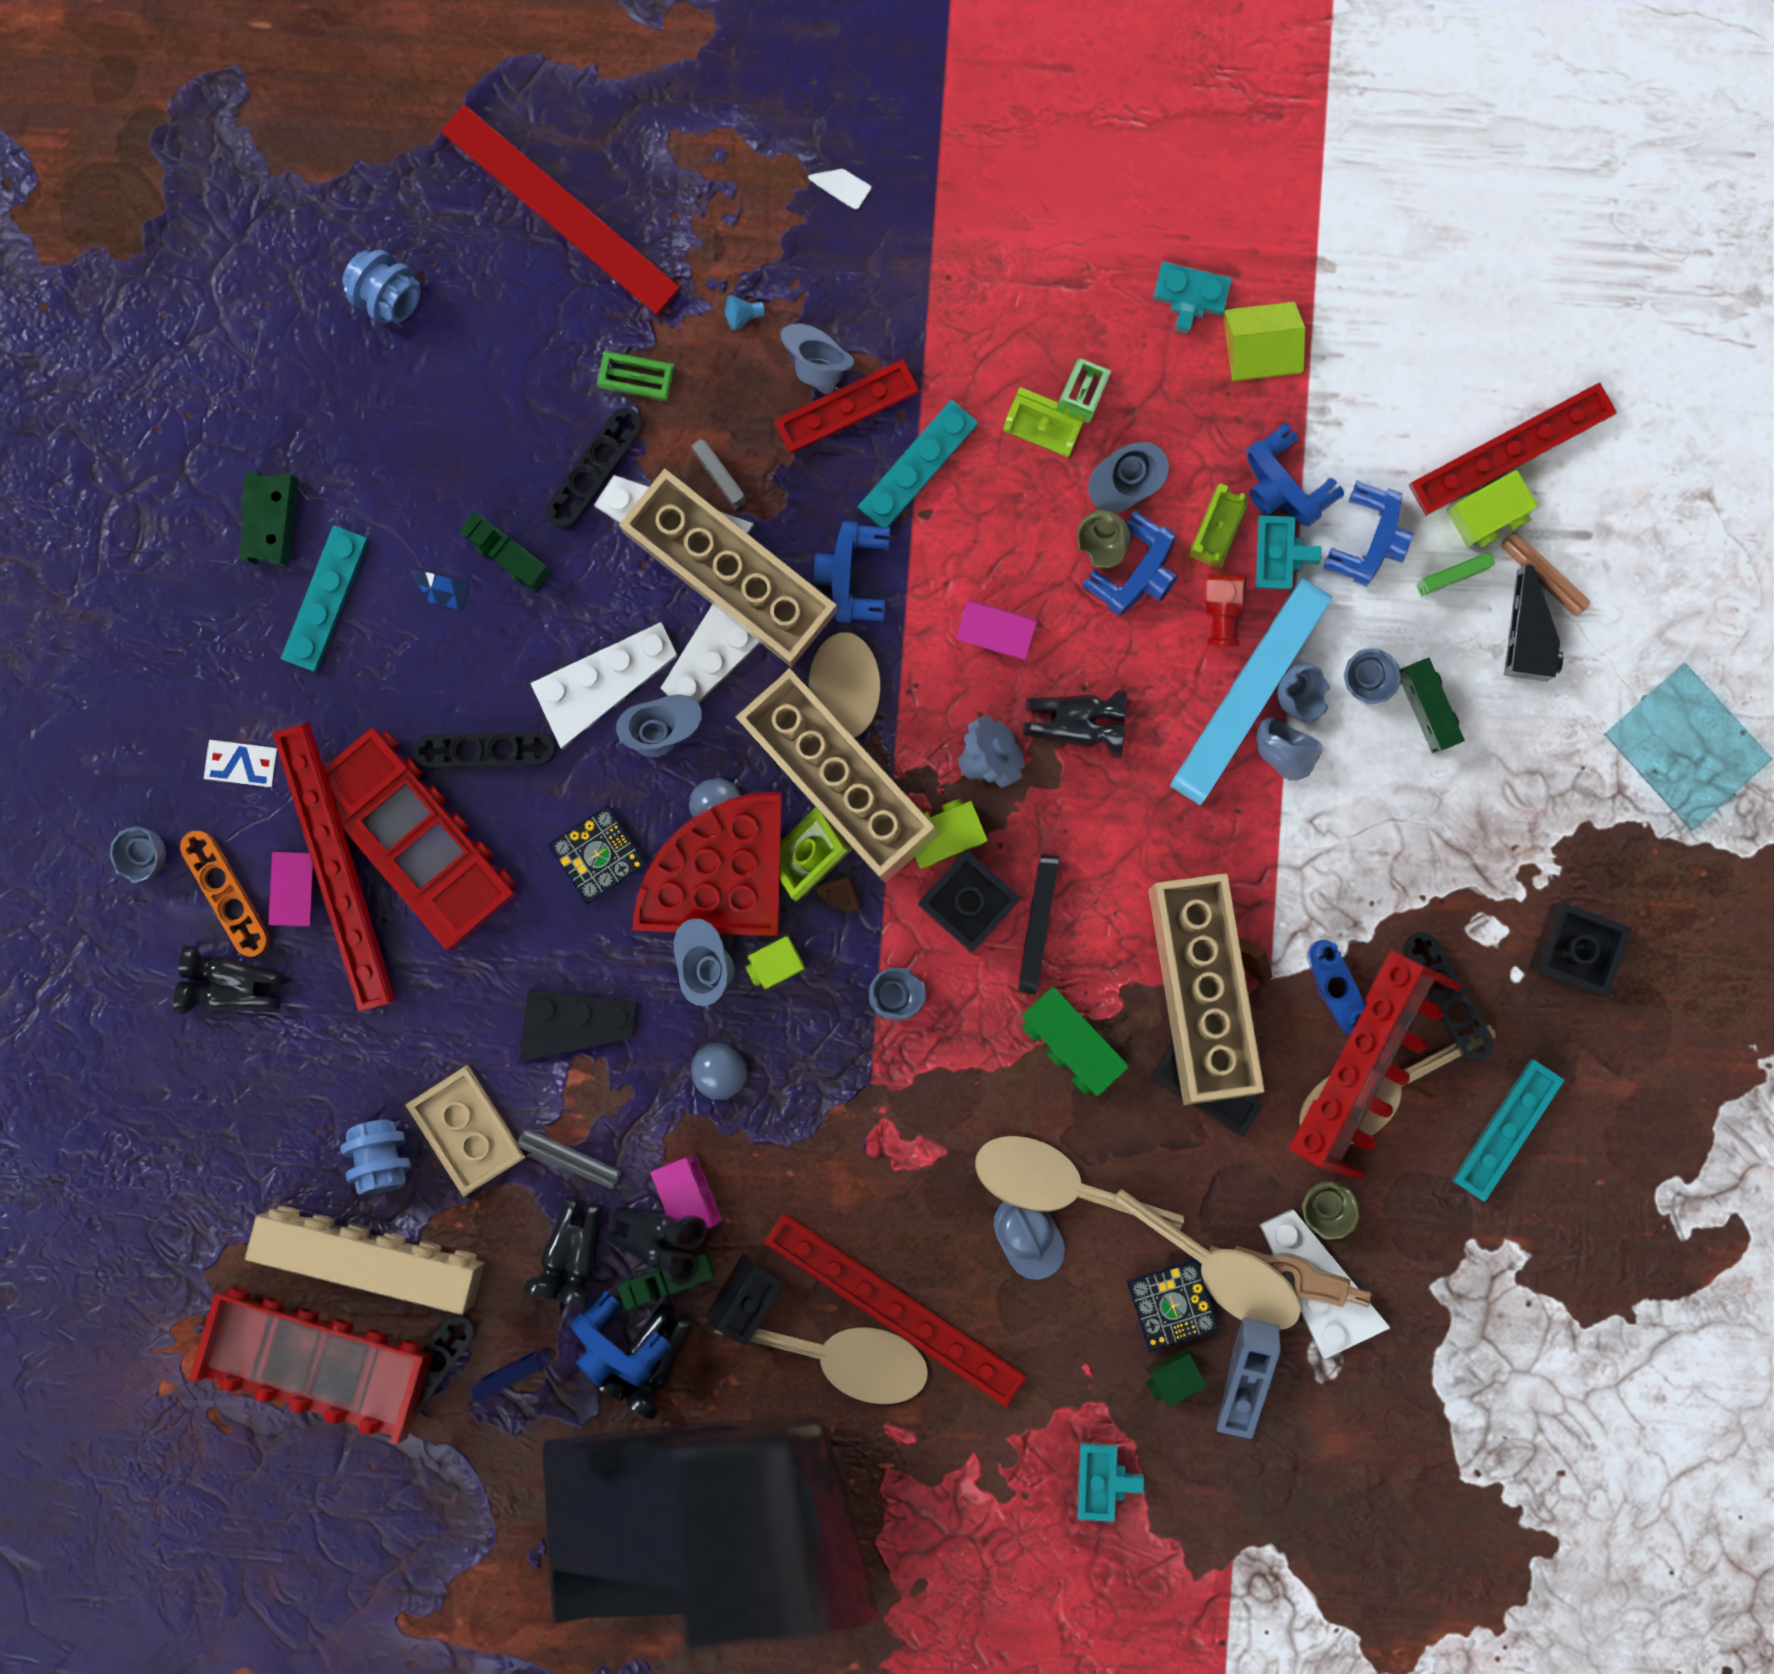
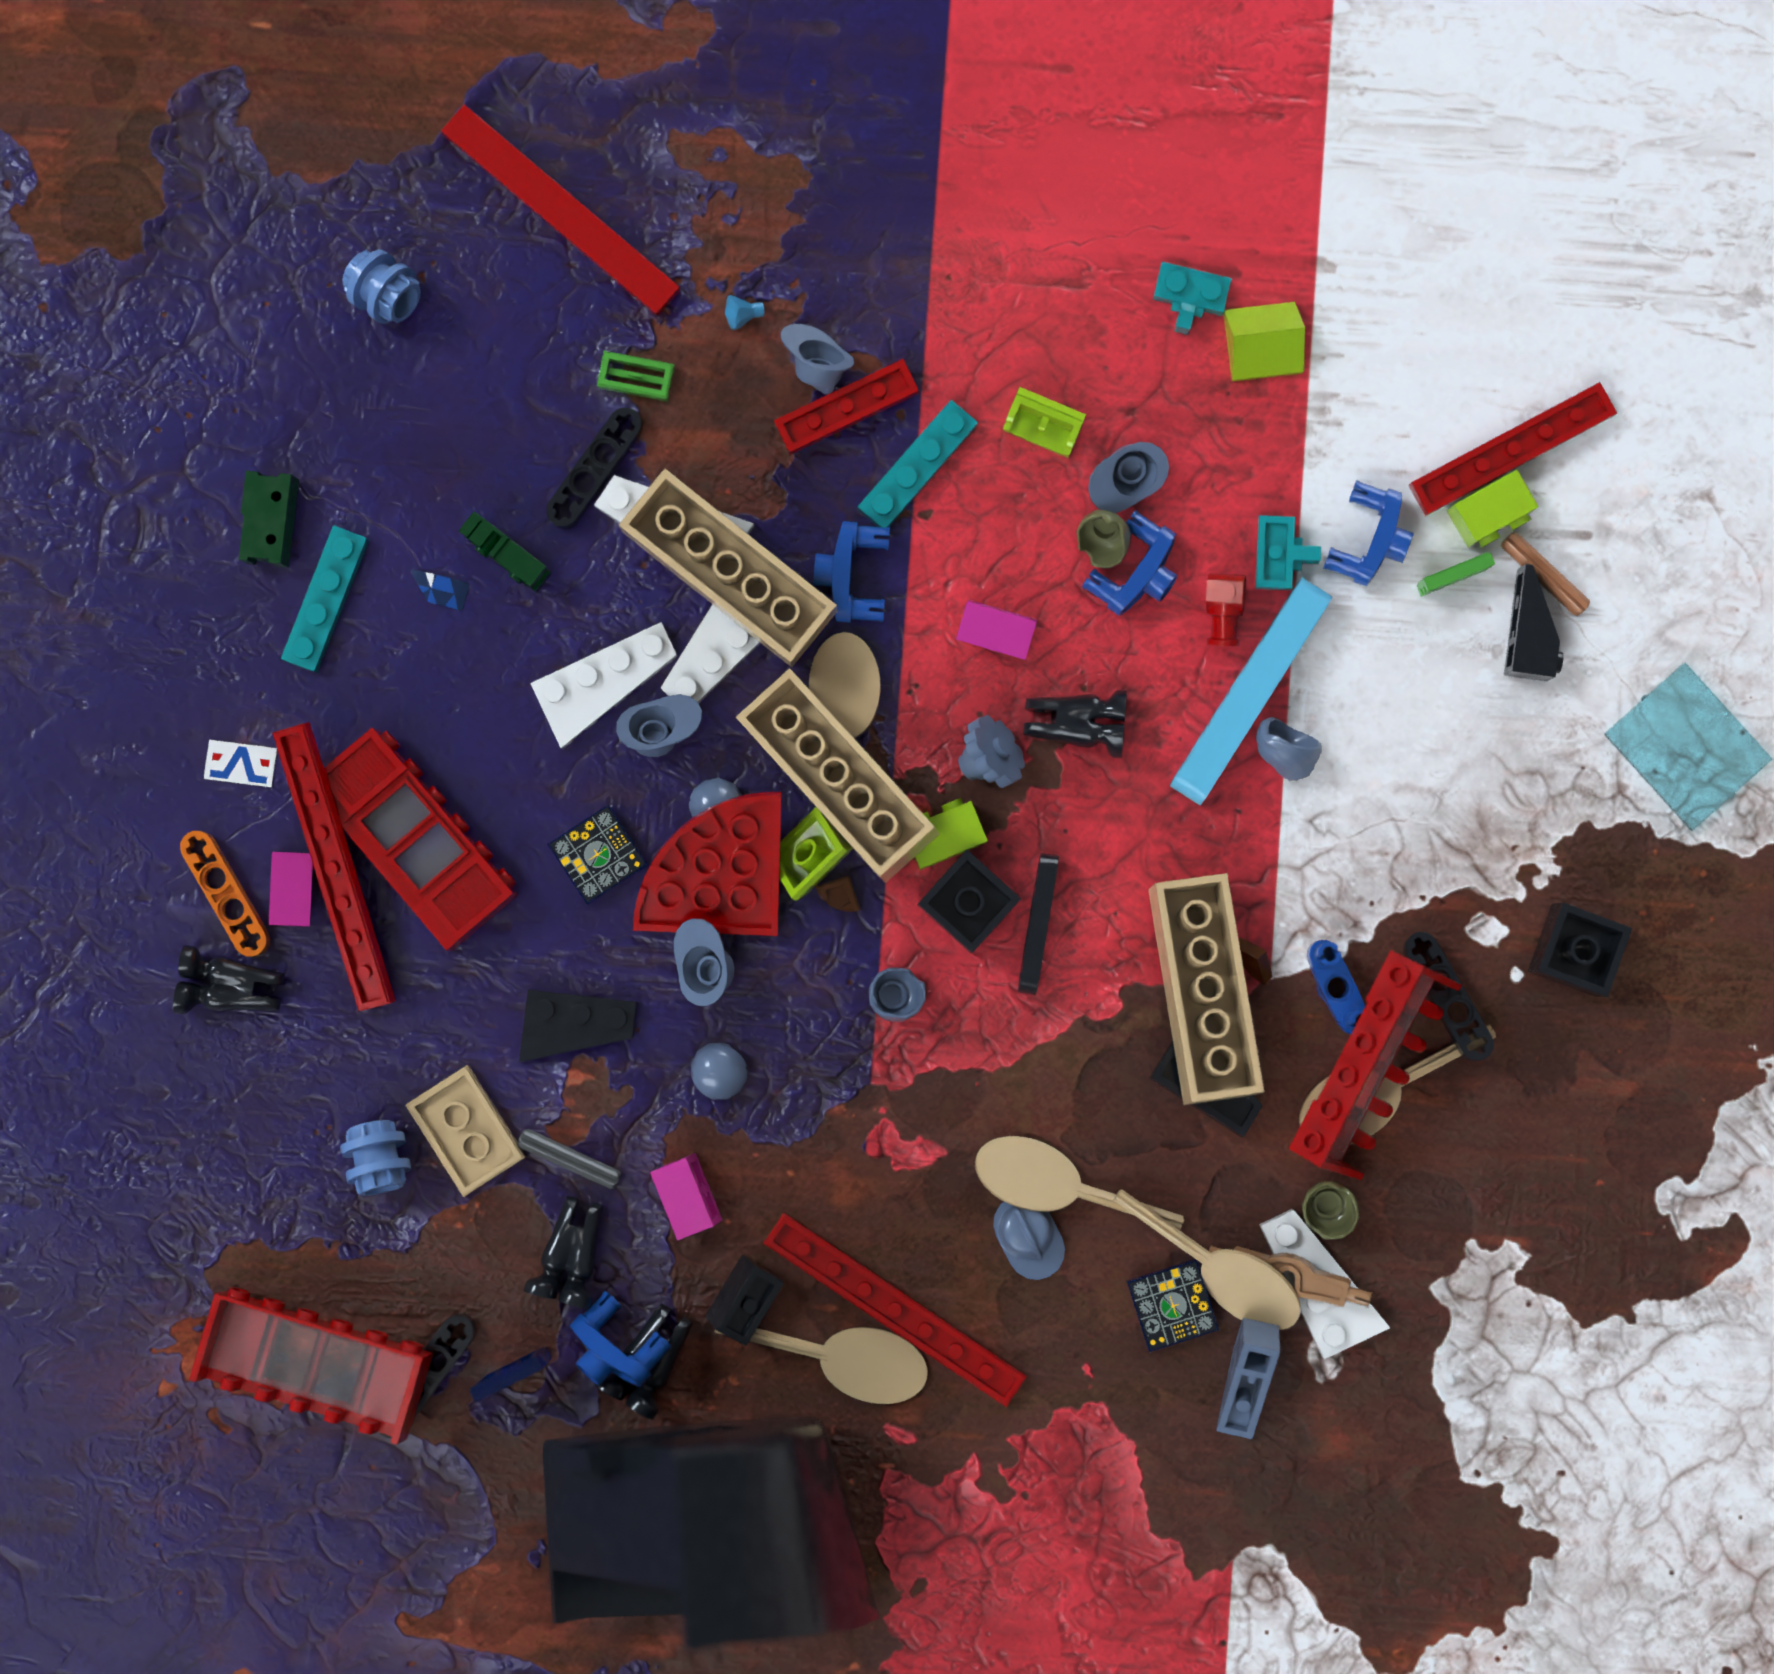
(137, 854): sand blue hair -> none
(365, 1260): tan brick -> none
(485, 755): black beam -> none
(648, 1285): dark green piece -> none
(649, 1239): black piece -> none
(718, 474): light grey tile -> none
(775, 963): lime brick -> none
(842, 186): white sticker -> none
(1072, 1042): green brick -> none
(1077, 406): bright green tile -> none
(1103, 1482): teal hinge -> none
(1175, 1378): dark green brick -> none
(1218, 526): lime hinge -> none
(1278, 488): blue connector -> none
(1303, 692): sand blue hair -> none
(1372, 676): sand blue hair -> none
(1431, 705): dark green piece -> none
(1507, 1130): teal plate -> none

